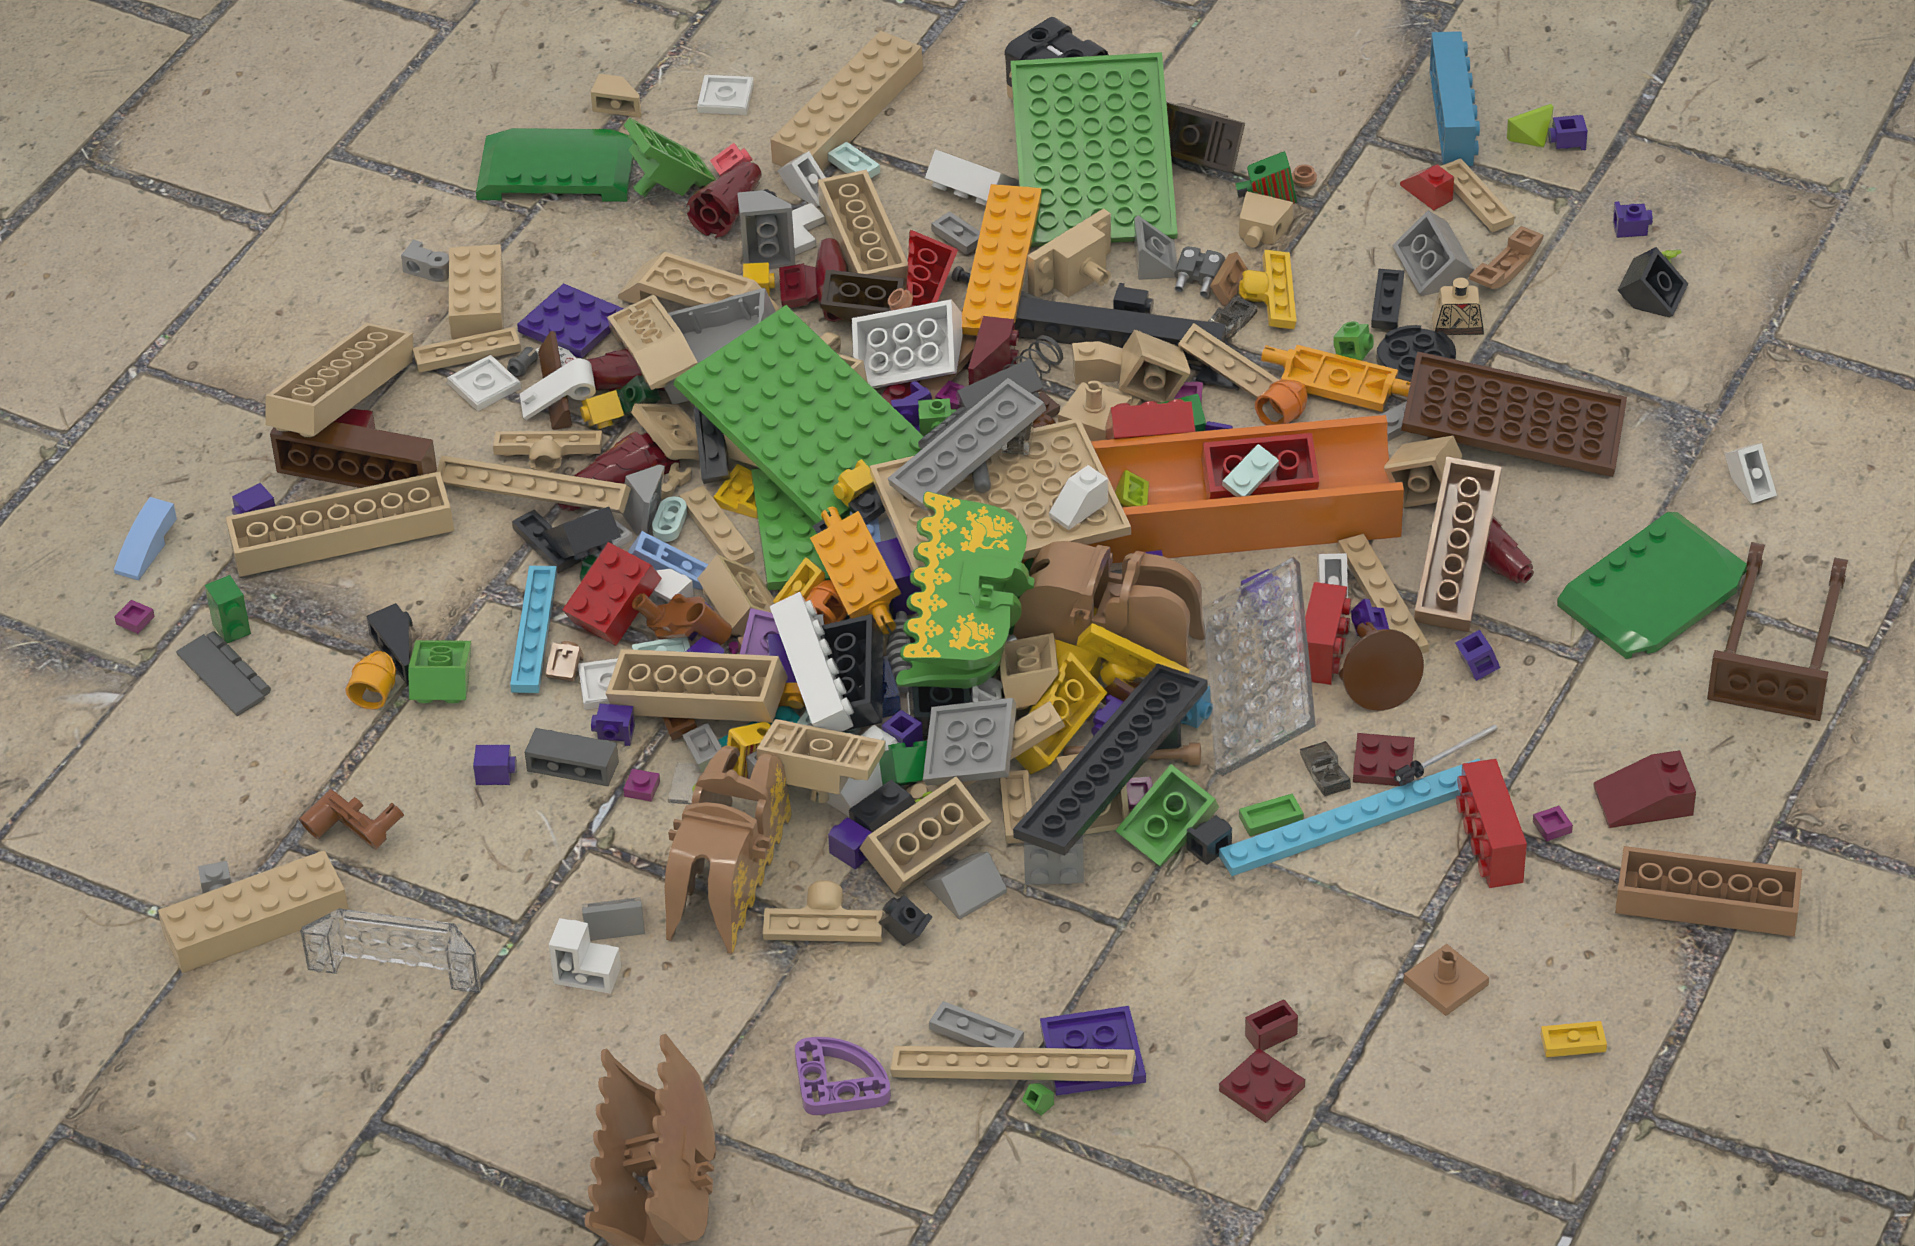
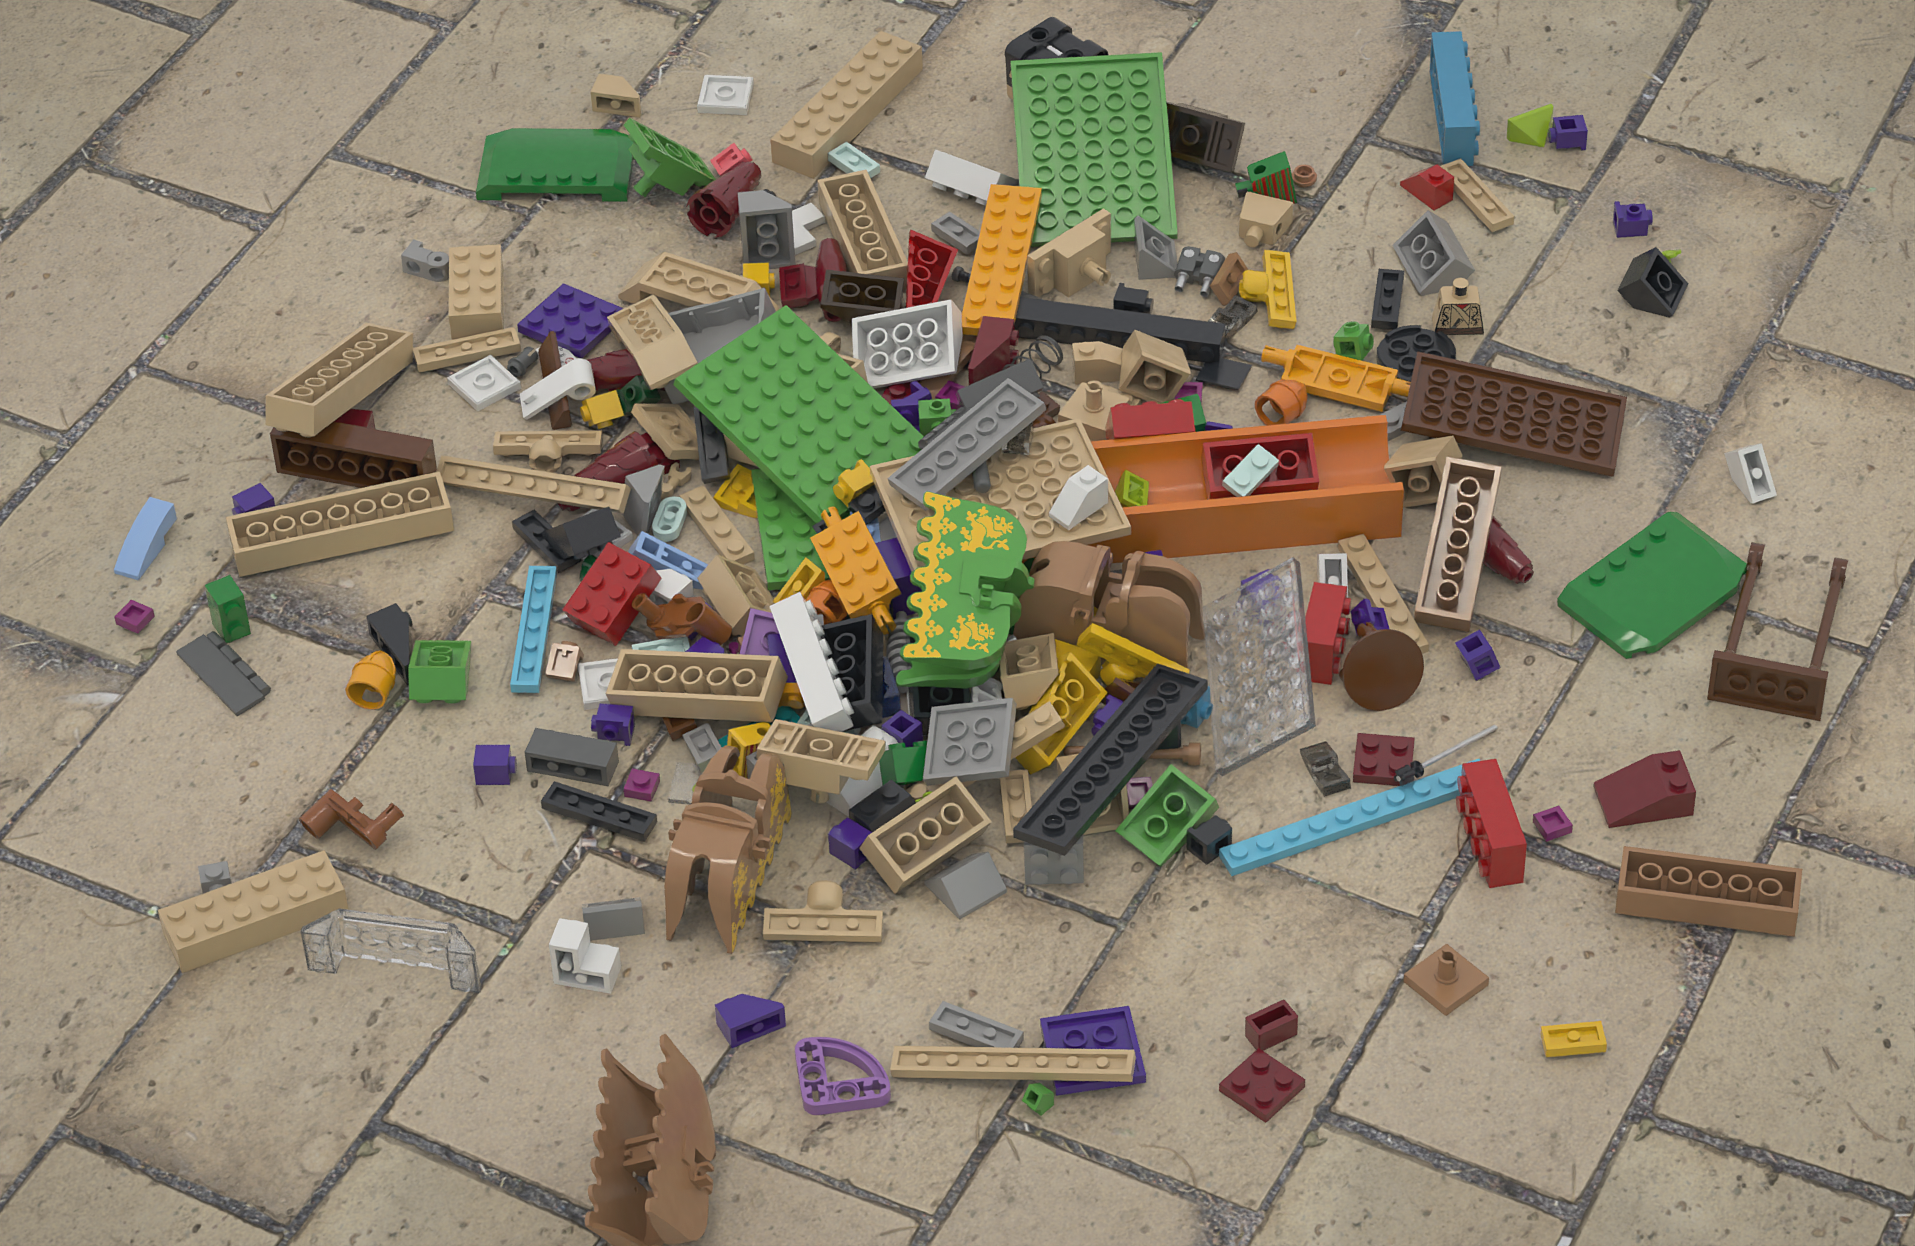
(599, 811): none -> black plate
(748, 1018): none -> dark purple slope
(802, 177): white slope -> none
(900, 299): nougat plate -> none
(904, 919): black brick -> none
(1226, 361): tan plate -> none
(1270, 814): bright green tile -> none
(1510, 261): medium nougat slope -> none

